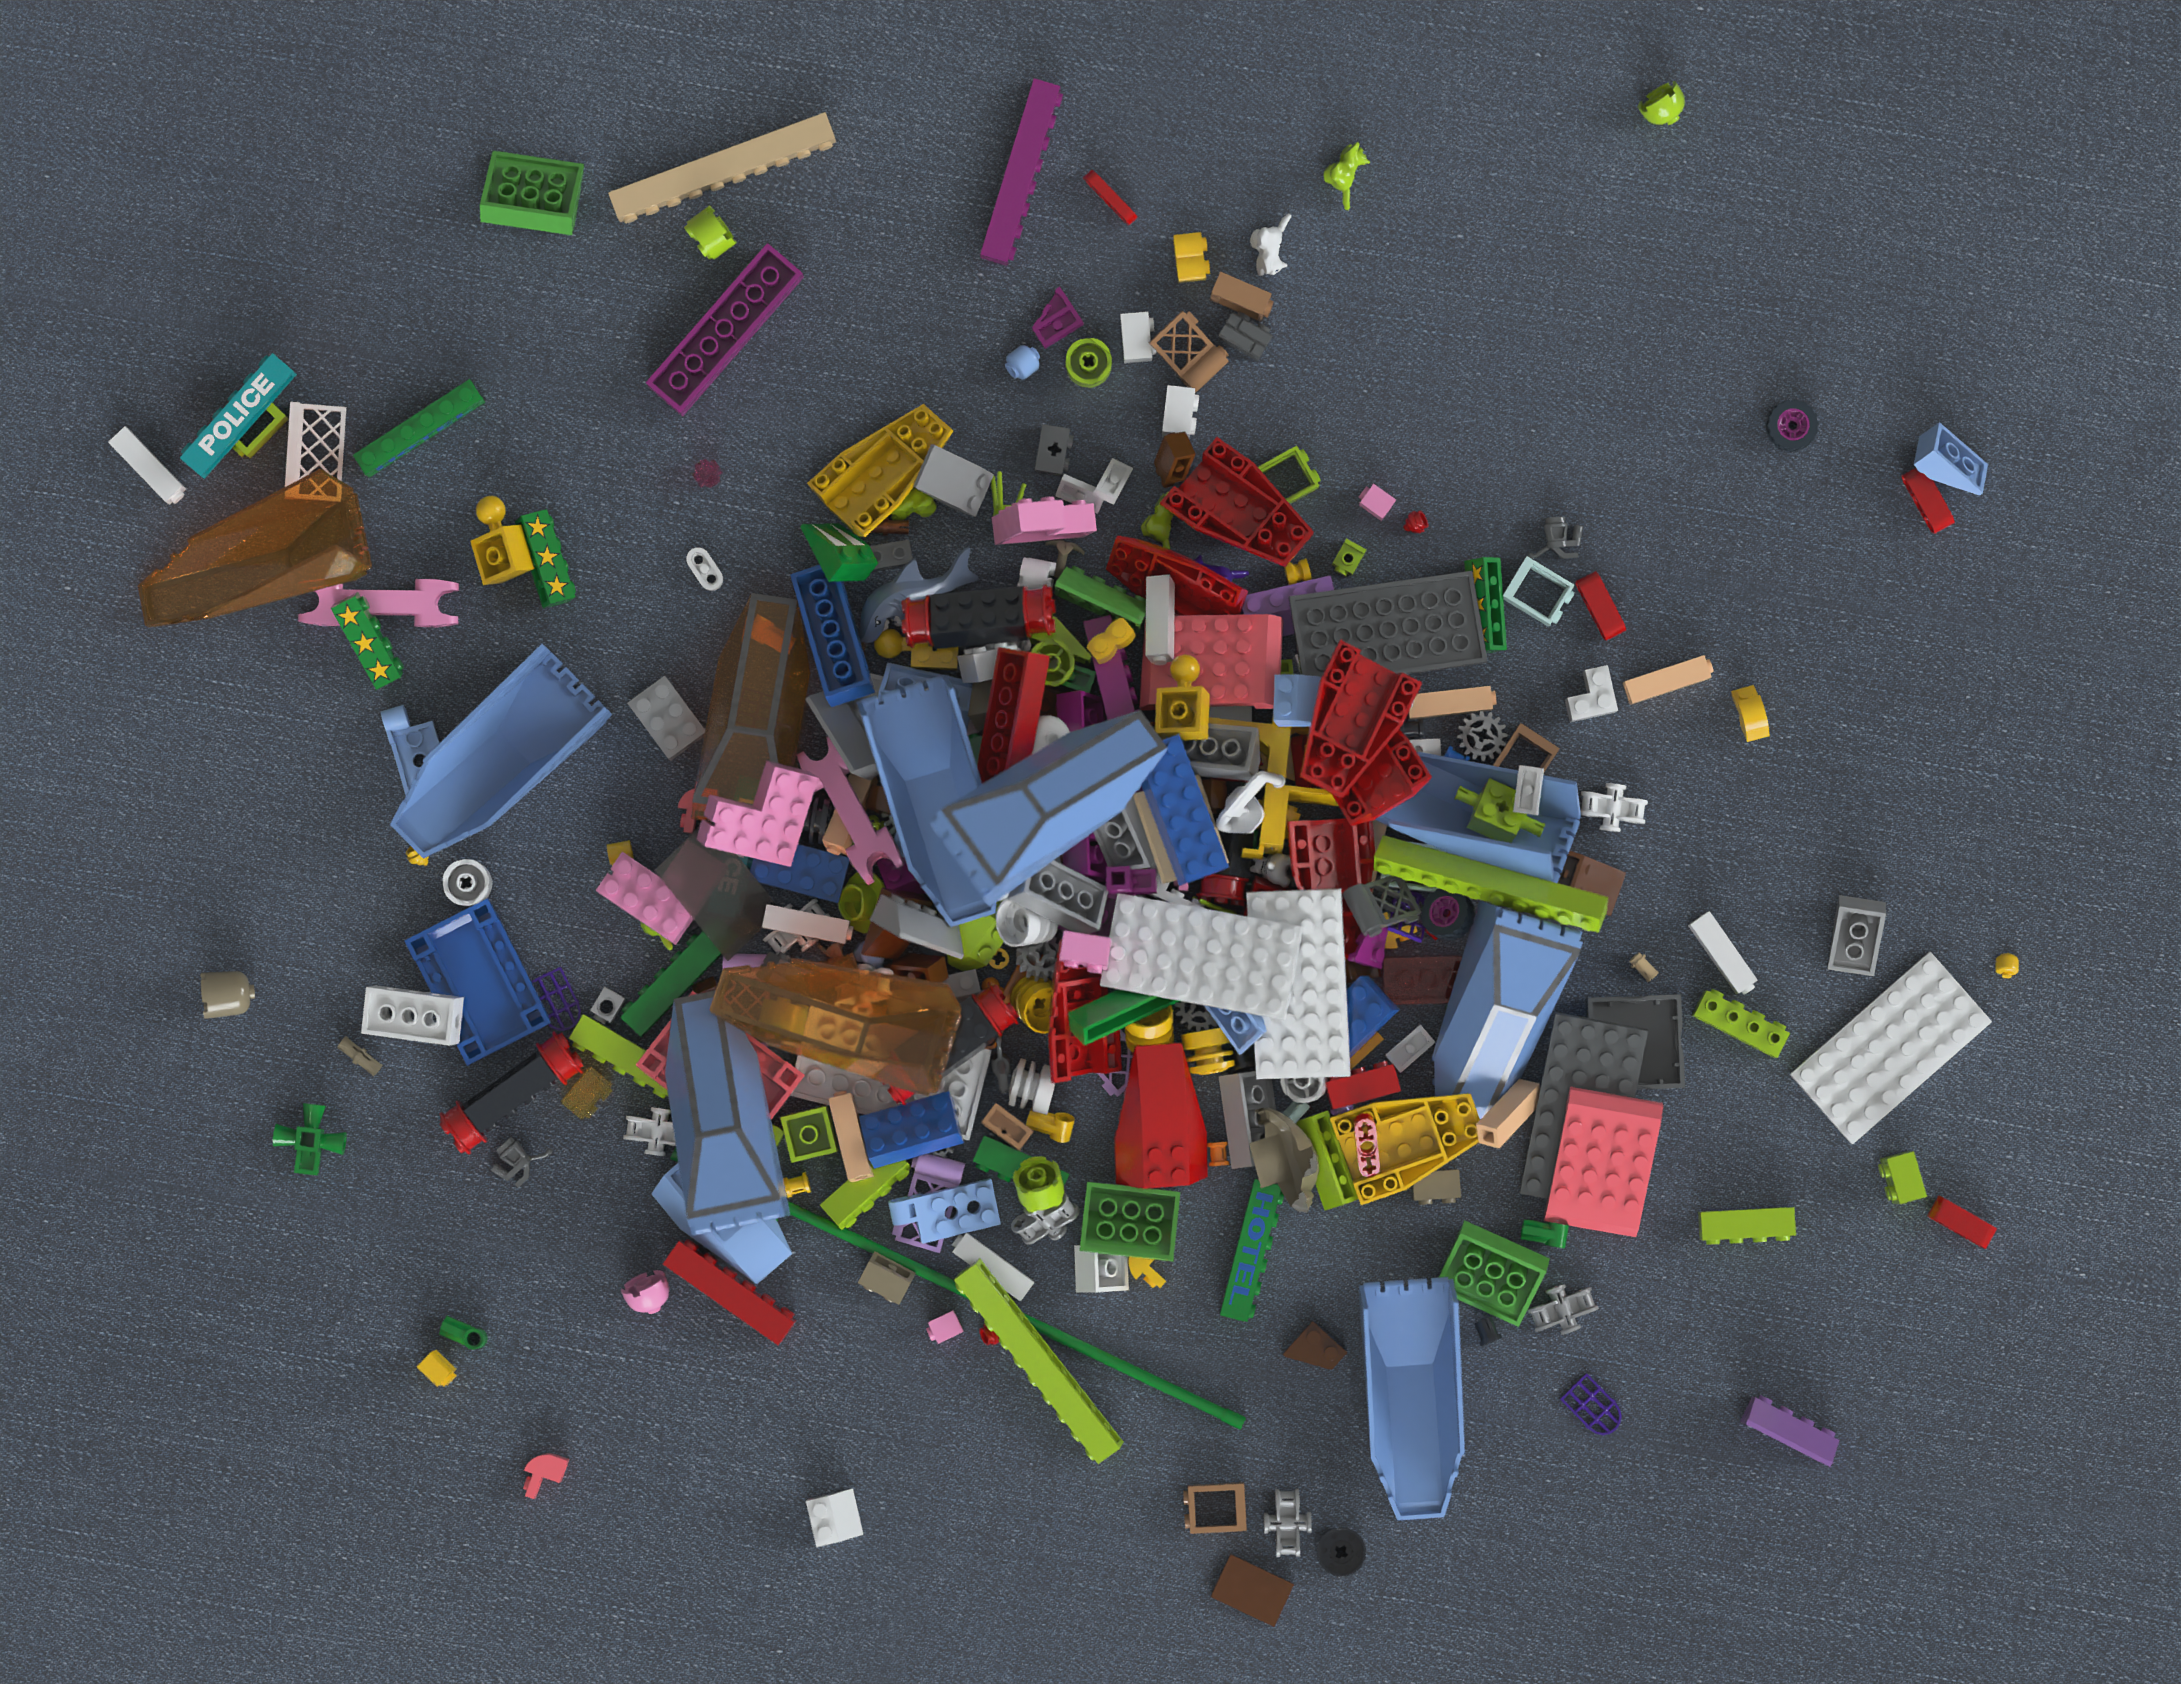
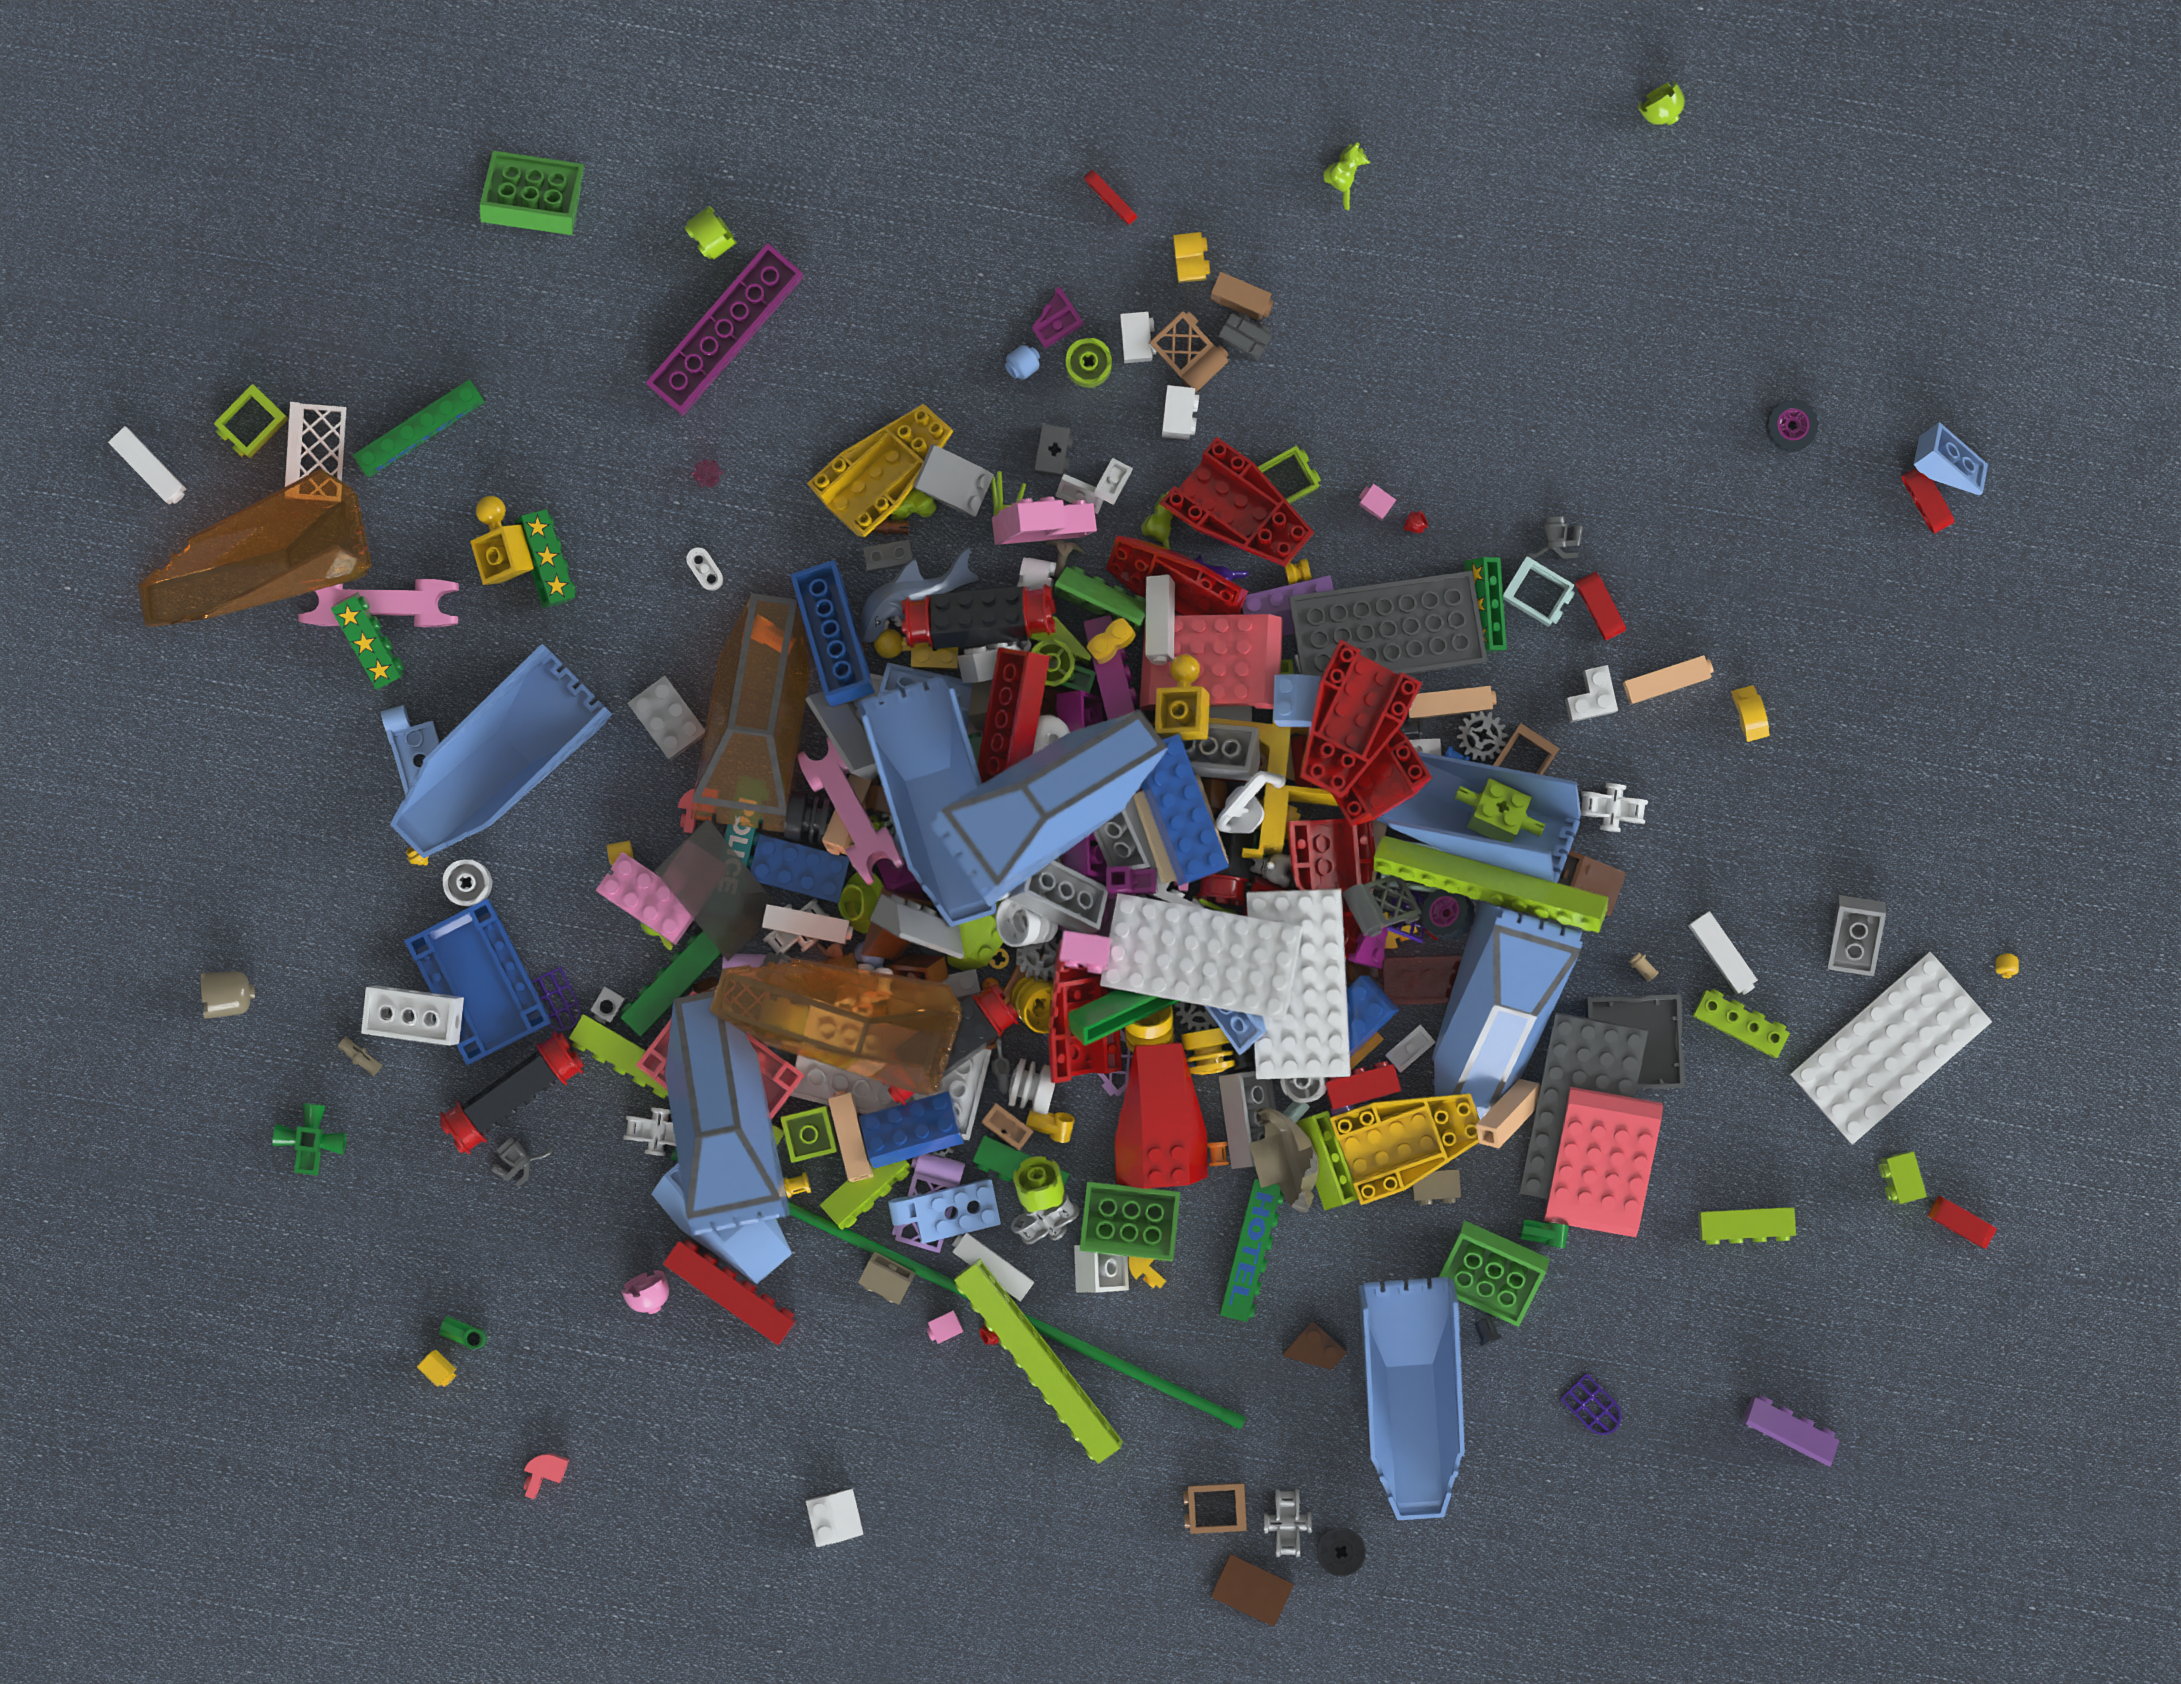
(238, 415): teal brick -> none
(587, 1093): clear yellow brick -> none
(722, 167): tan brick -> none
(769, 826): bright pink piece -> none
(840, 552): green slope -> none
(1021, 171): magenta brick -> none
(1174, 458): reddish brown hinge -> none
(1268, 242): white animal -> none
(1348, 548): lime brick -> none
(1361, 1137): beam -> none
(1528, 790): white plate -> none
(1571, 1306): light grey axle -> none

